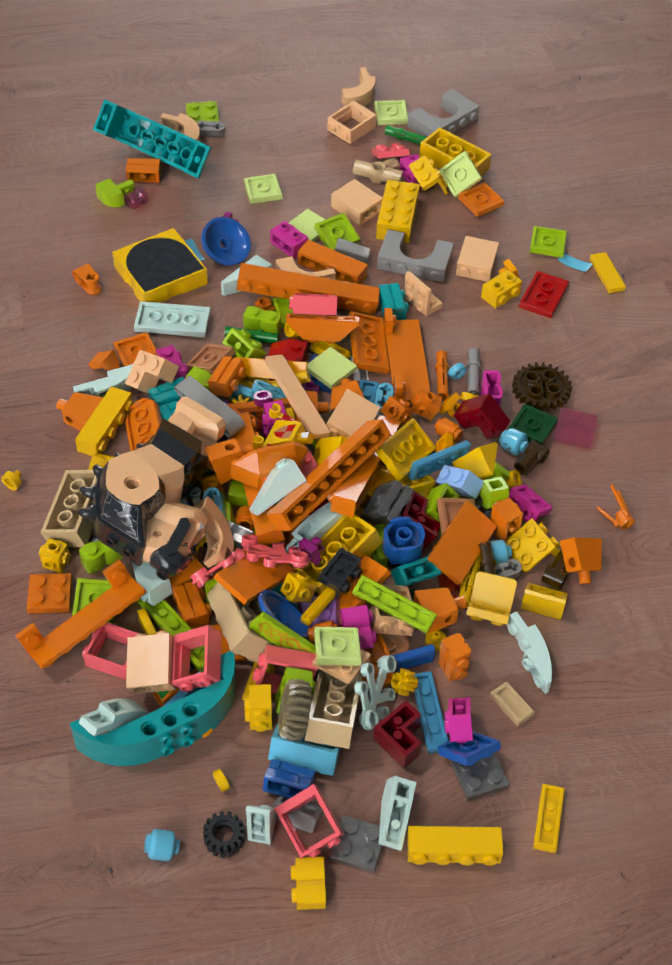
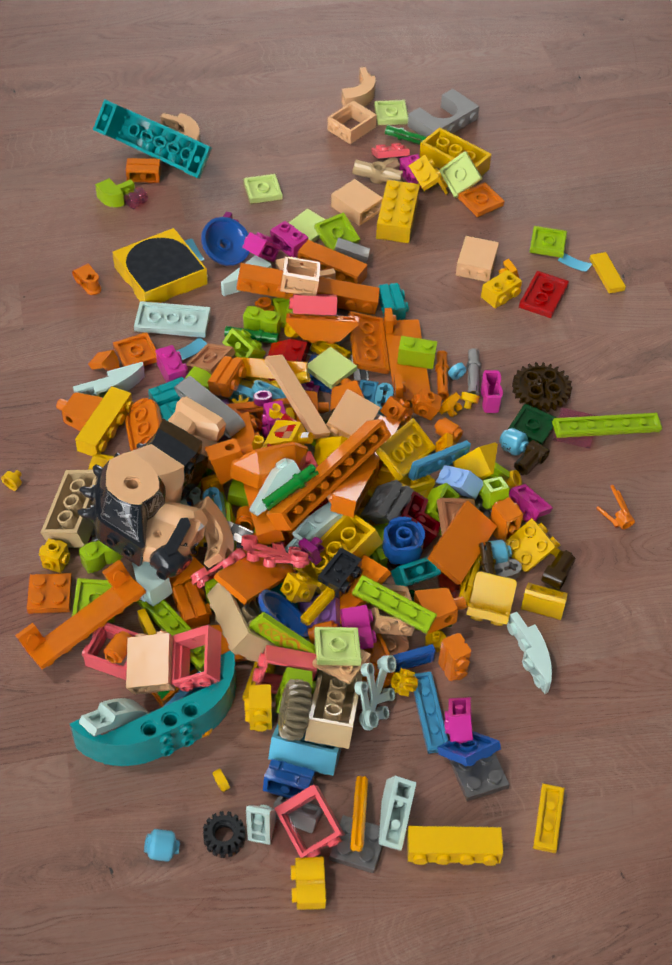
(117, 648): none -> orange brick
(148, 370): light nougat brick -> none
(192, 348): none -> medium azure sticker
(202, 111): lime plate -> none
(211, 128): light grey beam -> none
(261, 246): none -> dark pink brick
(294, 272): none -> light nougat window
(298, 481): none -> green pin
(359, 814): none -> light orange axle
(396, 735): dark red brick -> none
(417, 352): none -> lime brick
(420, 295): light nougat bracket -> none
(430, 268): light grey arch -> none
(484, 413): dark red brick -> none
(512, 704): tan tile -> none
(582, 557): orange torso -> none
(606, 425): none -> lime tile

